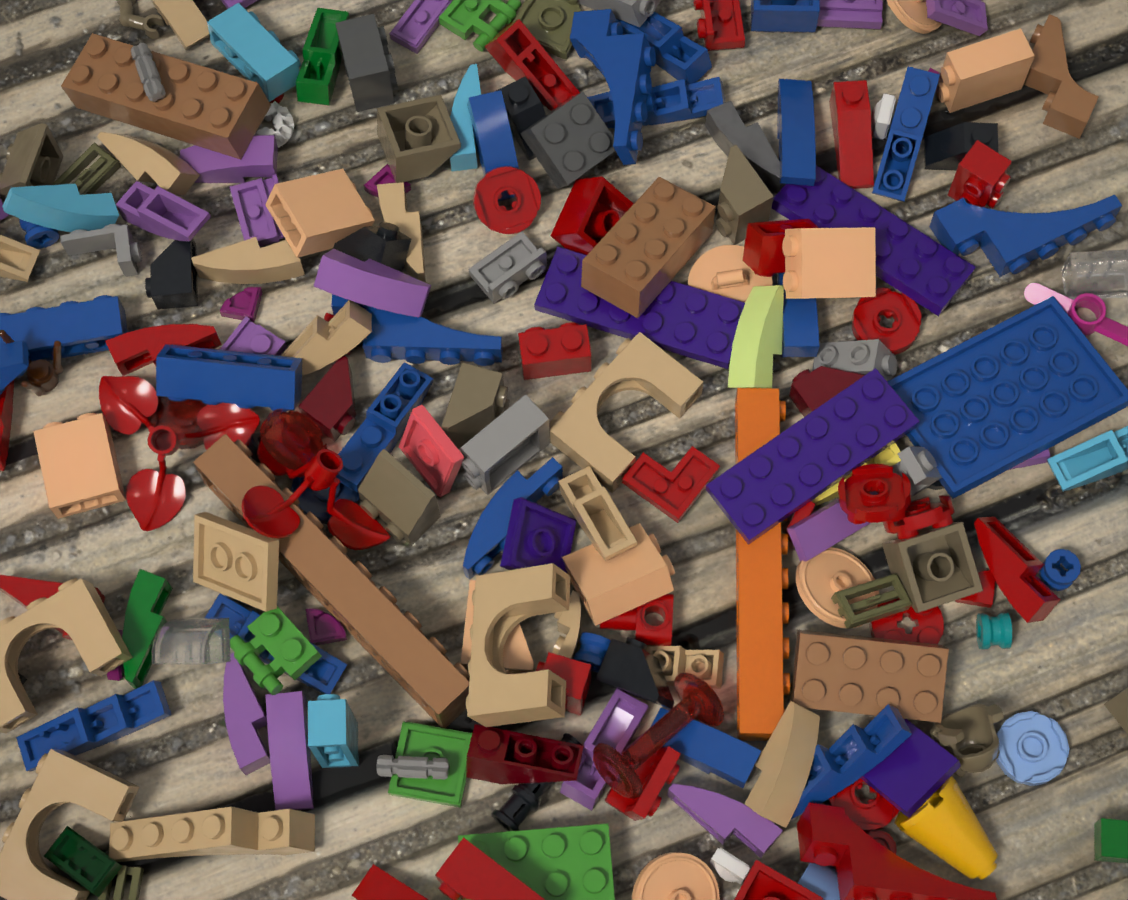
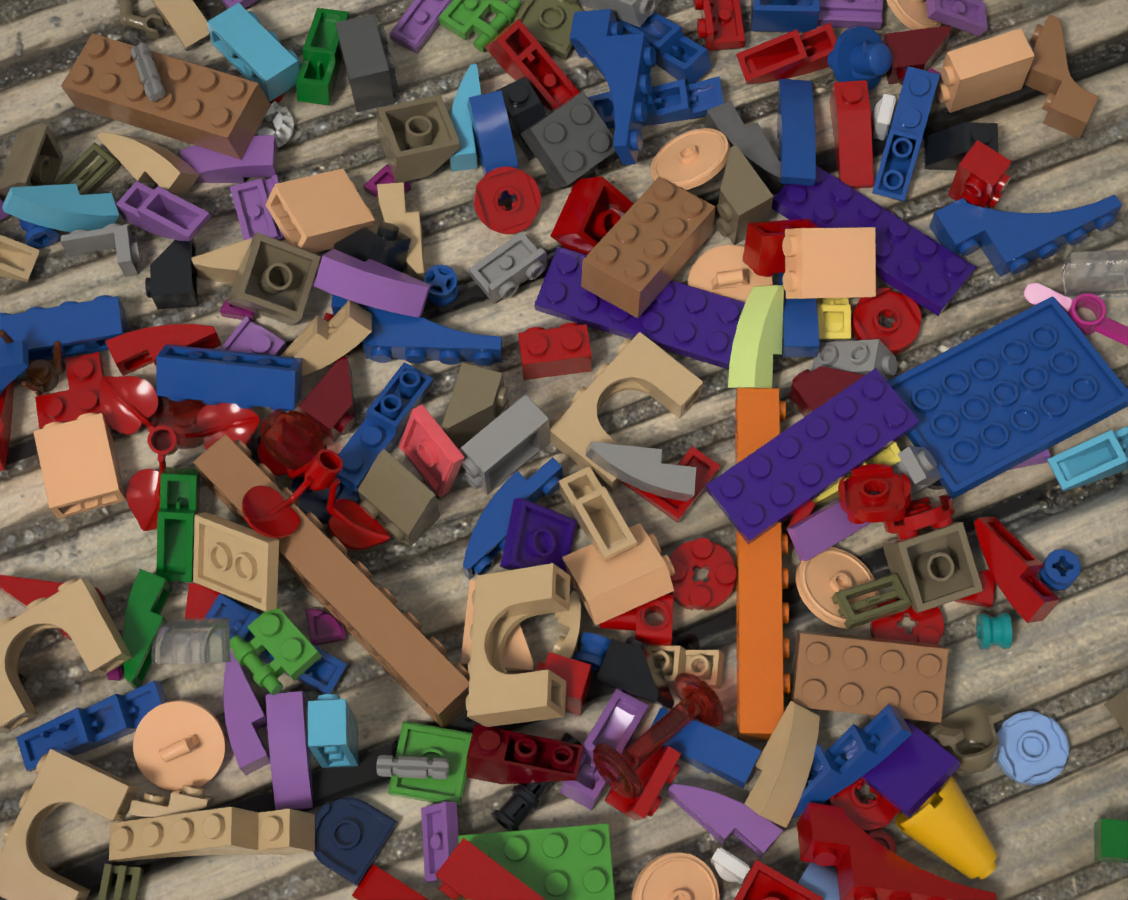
(83, 394): none -> red plate
(83, 861): dark green plate -> none
(176, 523): none -> green slope
(179, 745): none -> light nougat shield
(181, 801): none -> tan slope
(199, 600): none -> red tile
(274, 279): none -> dark tan slope
(351, 837): none -> dark blue tile
(439, 836): none -> medium lavender plate
(440, 277): none -> blue wheel
(643, 469): none -> light grey slope
(691, 158): none -> light nougat shield
(721, 575): none -> red plate
(788, 55): none -> red slope
(834, 318): none -> light yellow slope
(860, 56): none -> blue plate
(914, 49): none -> dark red slope

